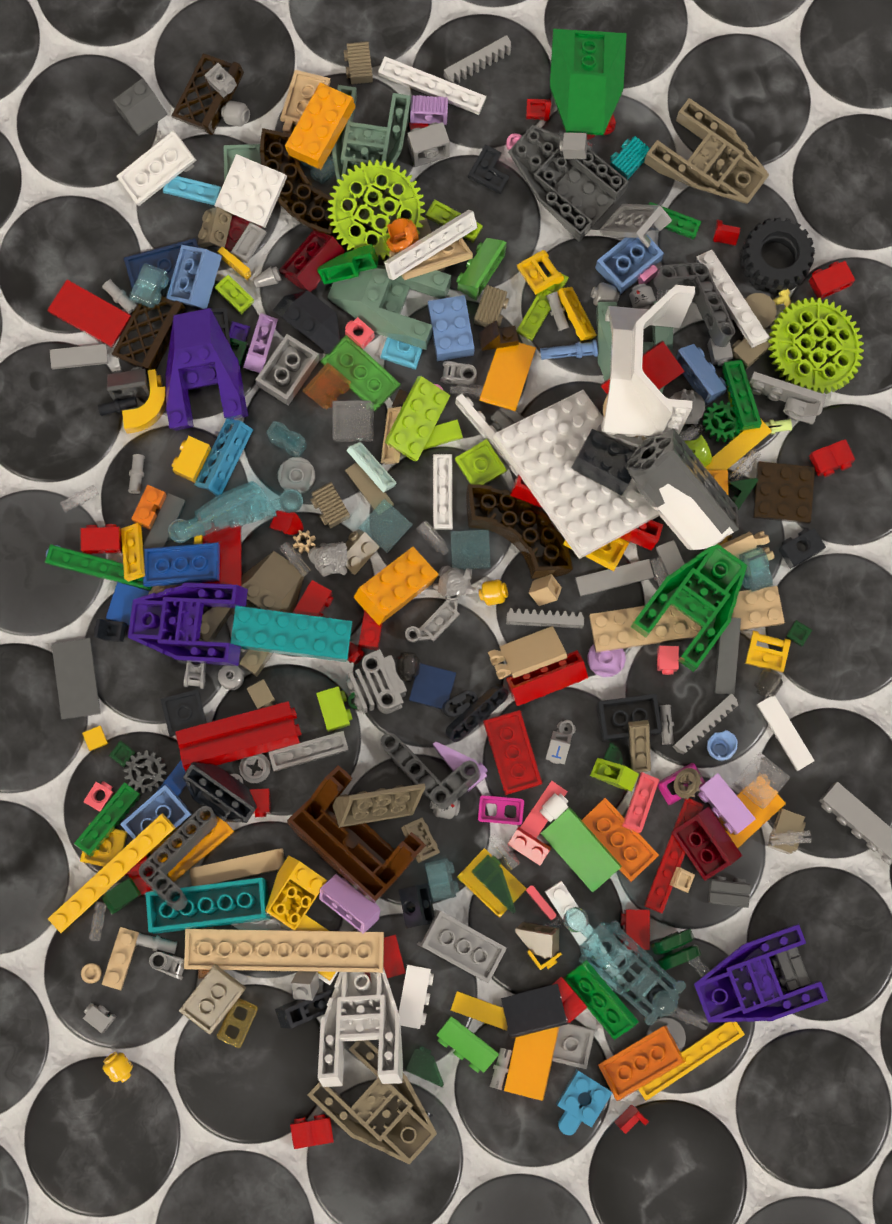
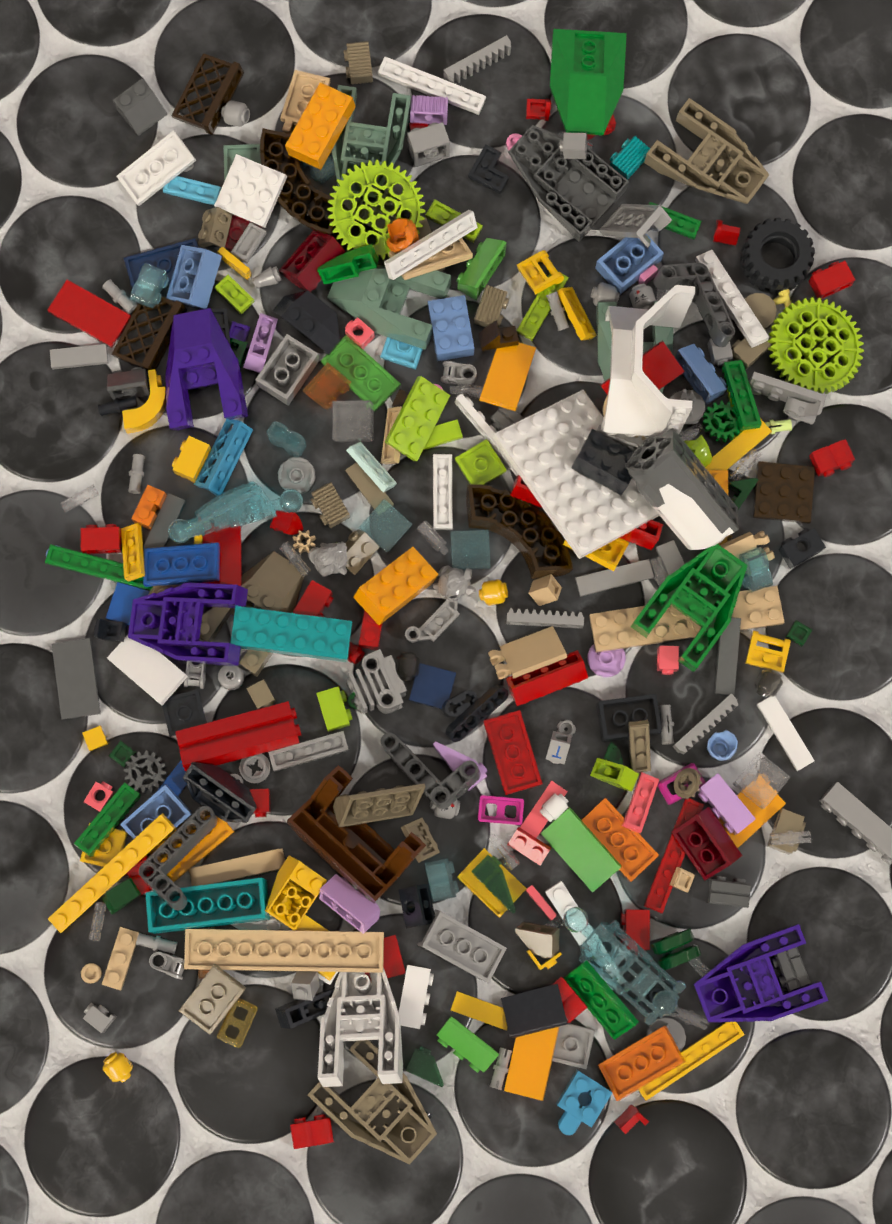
(147, 669): none -> white tile
(220, 80): light grey brick -> none
(578, 350): medium blue pin -> none

